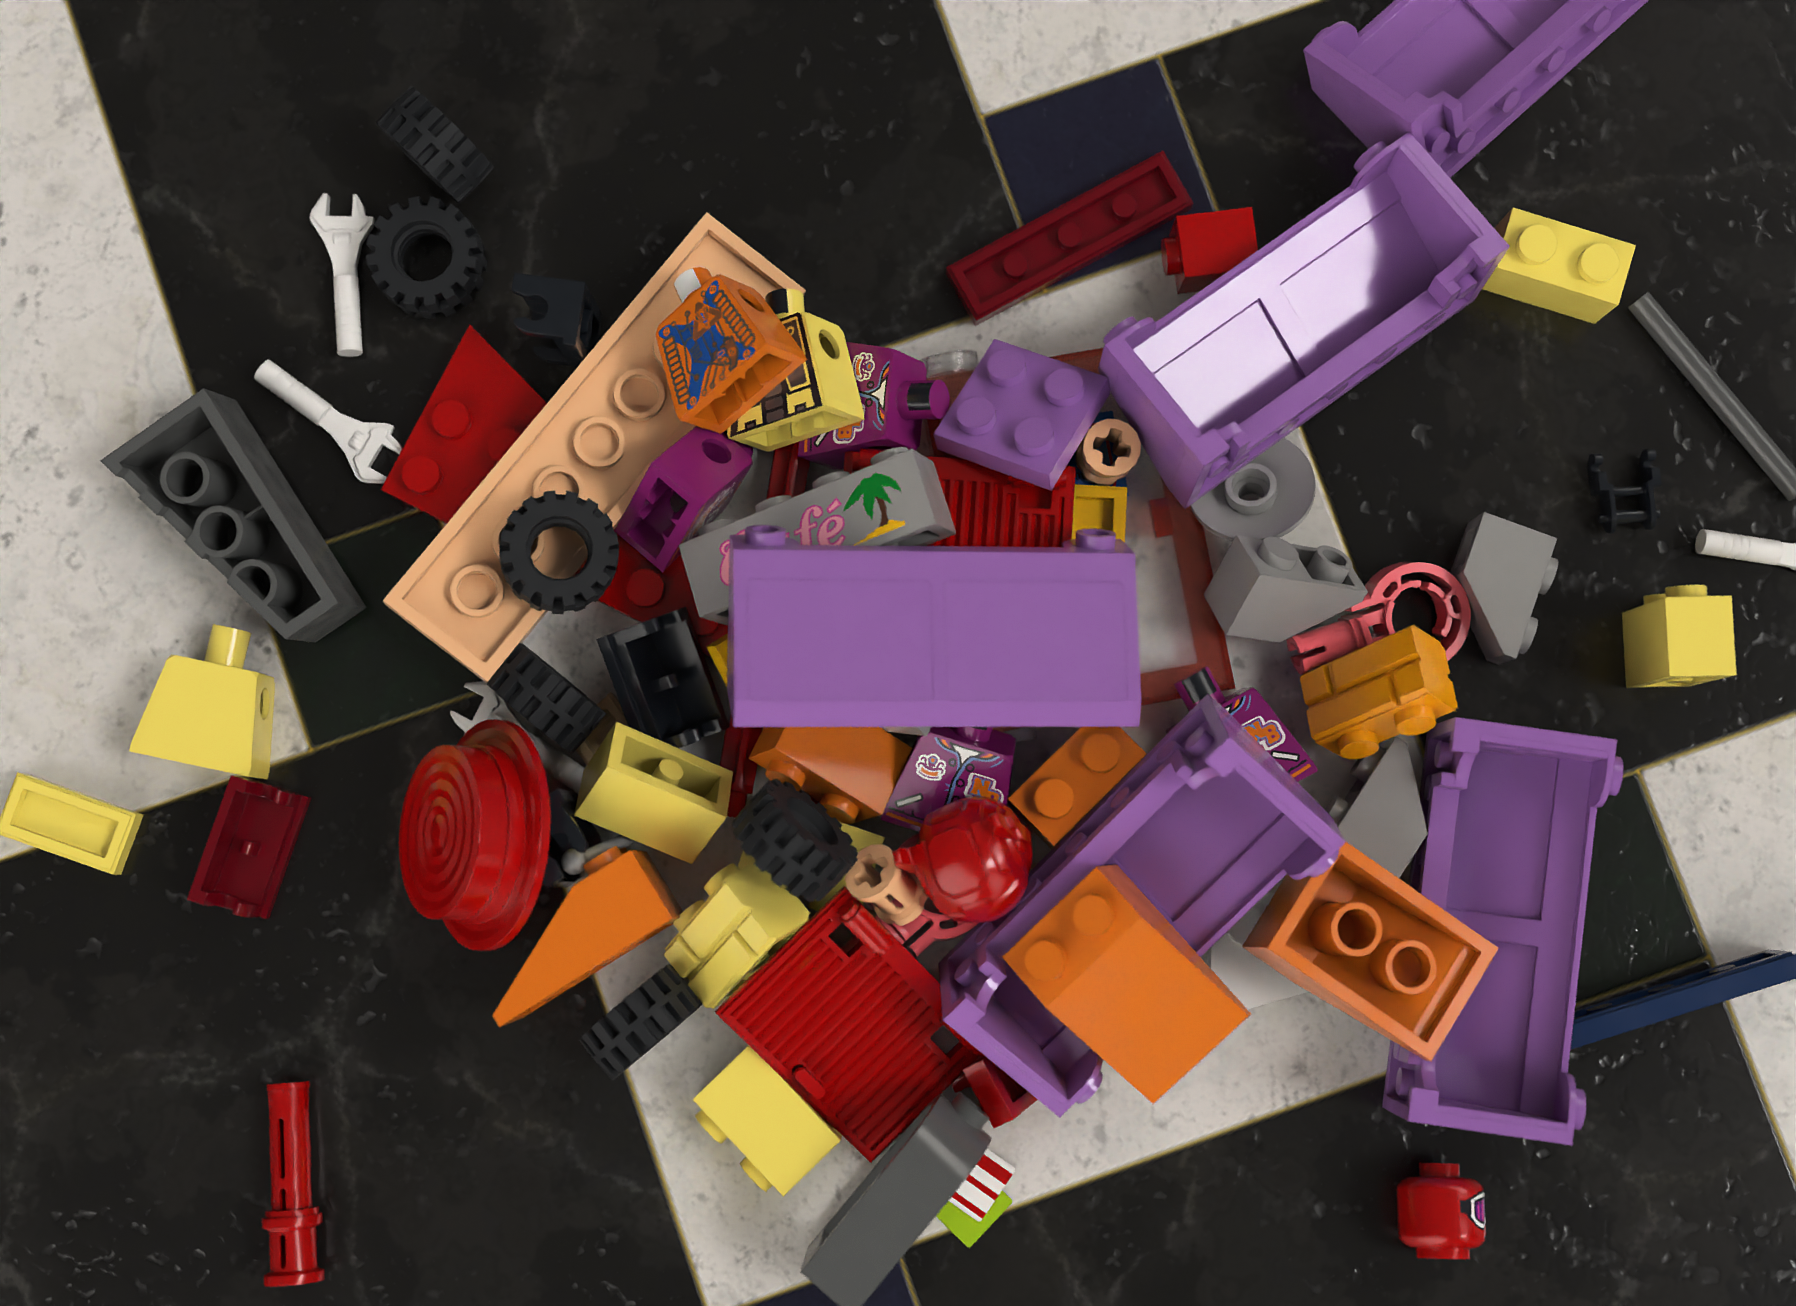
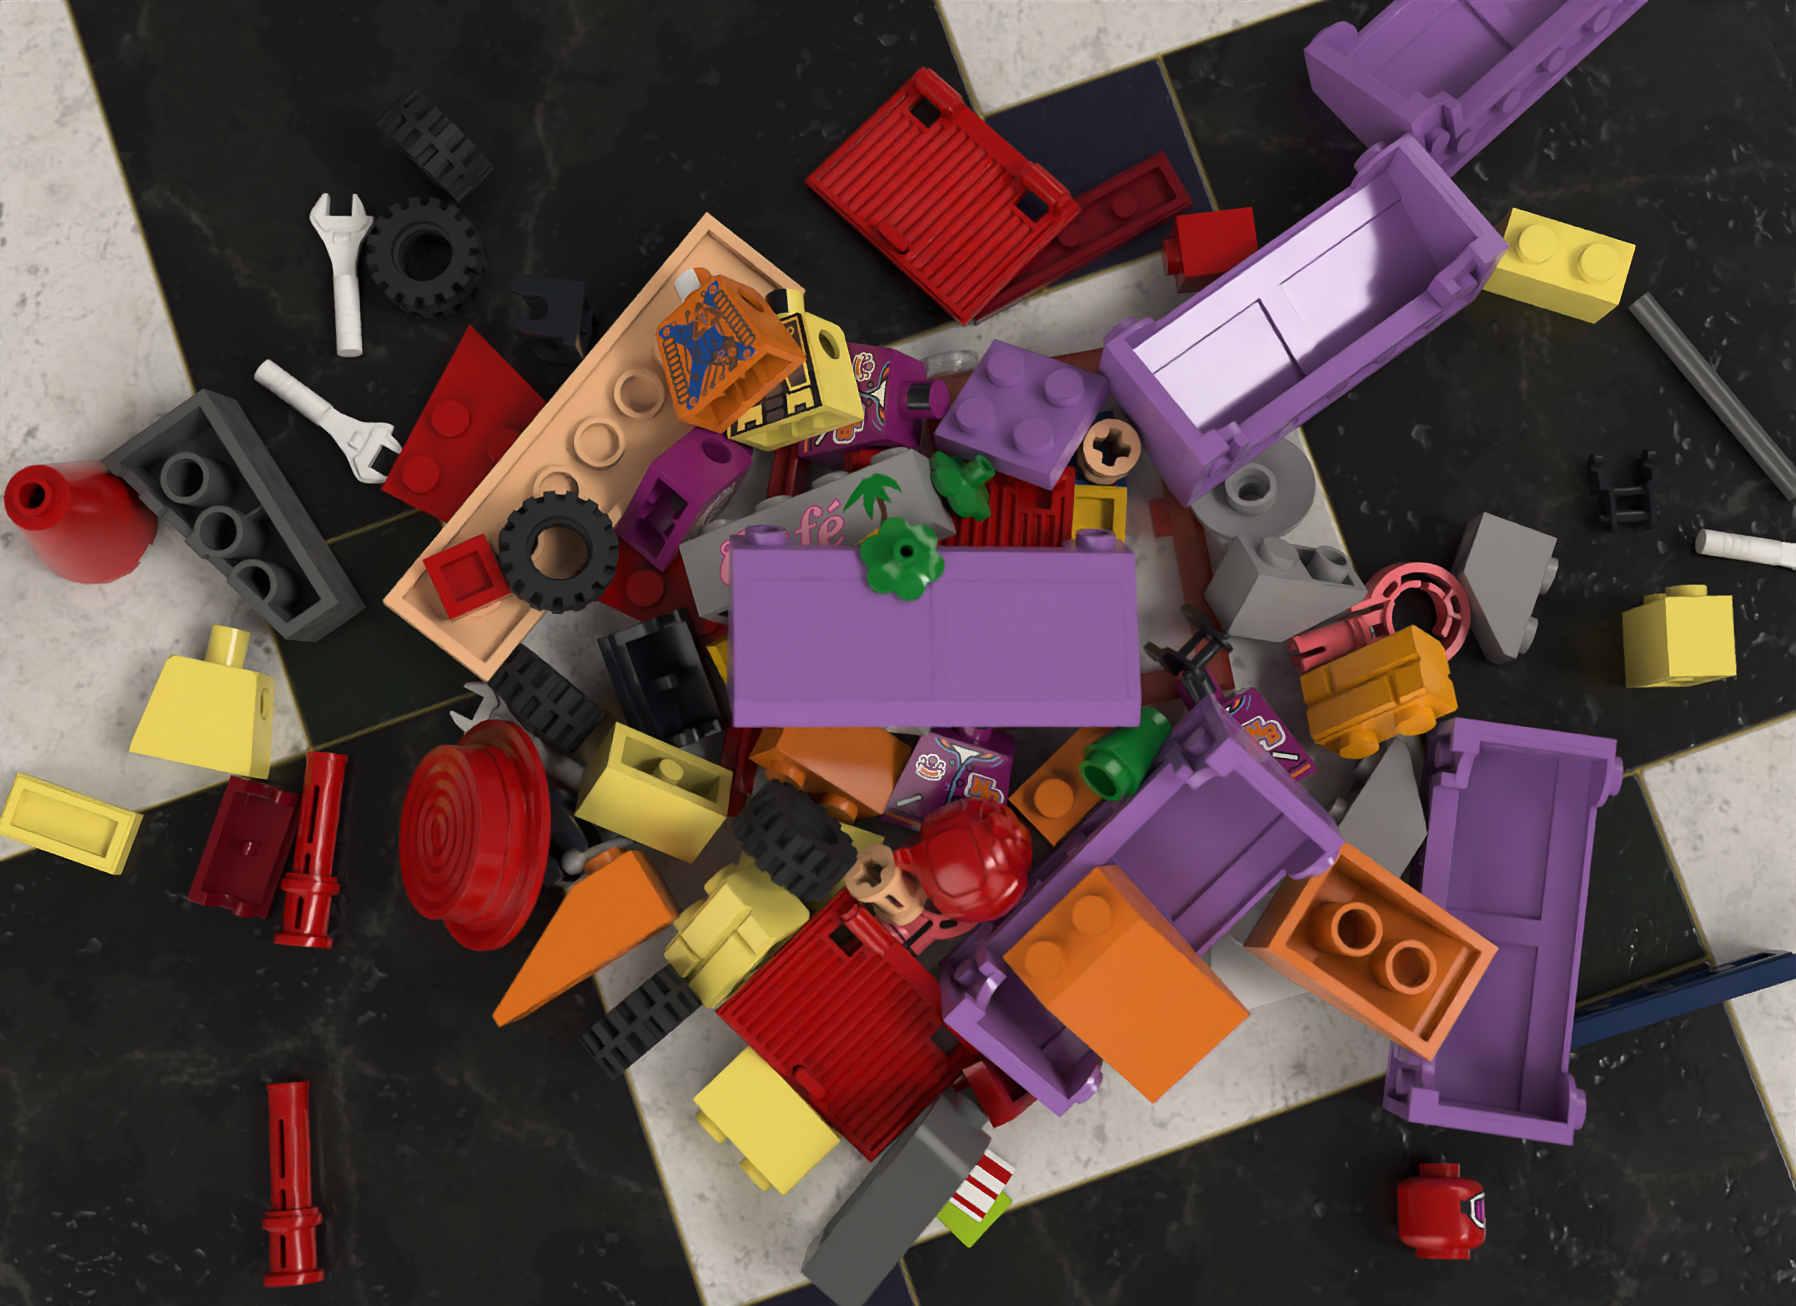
(80, 519): none -> red cone
(310, 884): none -> red pin
(467, 577): none -> red tile
(892, 571): none -> green plant
(942, 196): none -> red window
(963, 483): none -> green plant
(1122, 756): none -> green cone
(1175, 661): none -> black piece

